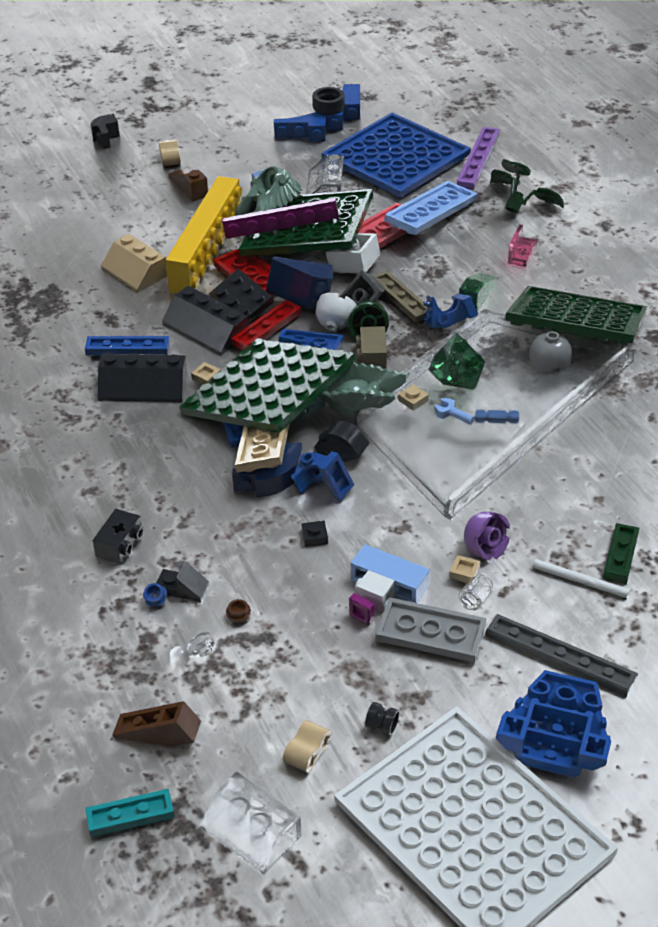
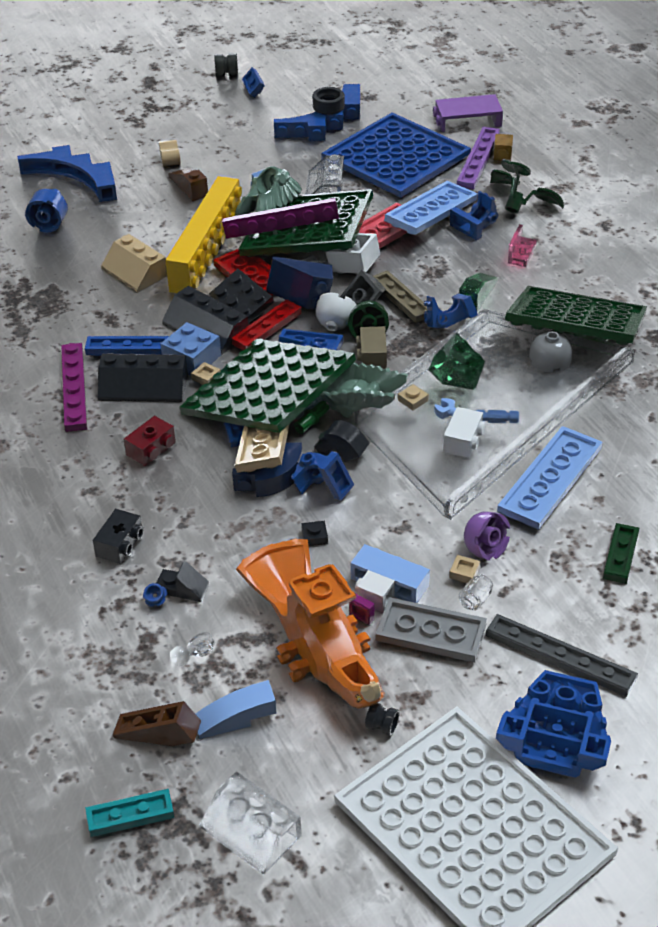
(46, 210): none -> blue brick
(74, 387): none -> magenta plate
(79, 167): none -> blue arch
(104, 128): black brick -> none
(149, 440): none -> dark red brick
(195, 343): none -> medium blue brick
(226, 64): none -> pearl dark grey wheel
(237, 710): none -> light blue slope
(238, 611): reddish brown plate -> none
(253, 82): none -> blue plate
(307, 746): tan axle -> none
(311, 417): none -> green axle
(314, 620): none -> orange animal
(463, 432): none -> white brick
(468, 107): none -> medium lavender panel
(481, 216): none -> blue tile
(503, 147): none -> pearl gold brick
(549, 477): none -> light blue plate
(581, 578): white bar -> none

